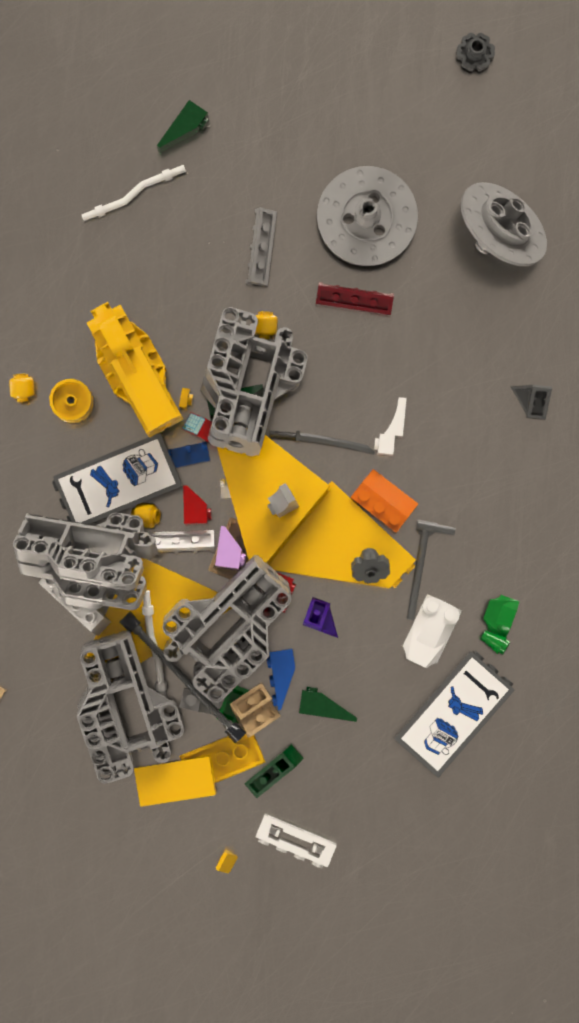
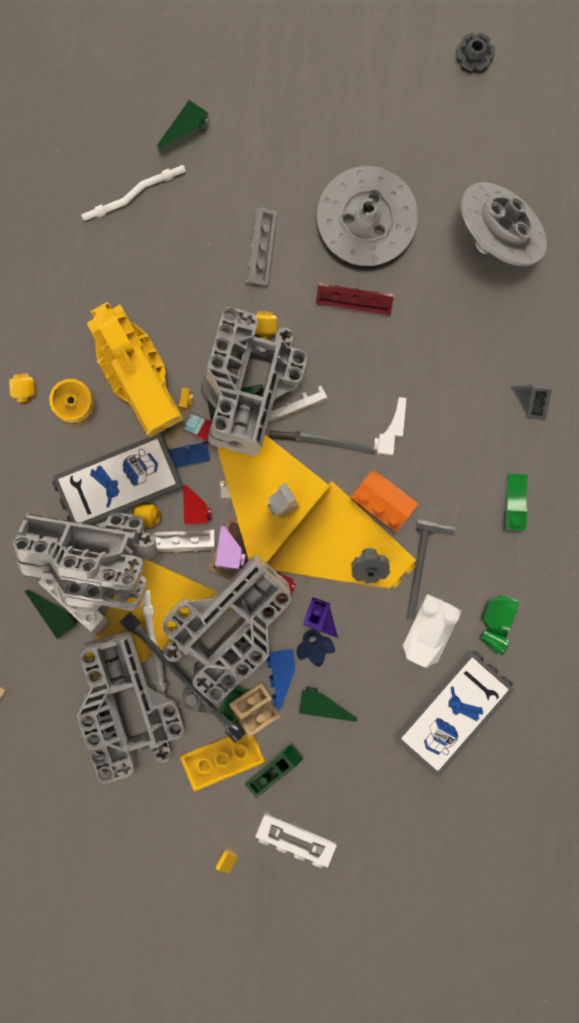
(55, 616): none -> dark green slope
(175, 781): yellow tile -> none
(298, 405): none -> white hinge
(315, 650): none -> dark blue plate
(516, 502): none -> green slope

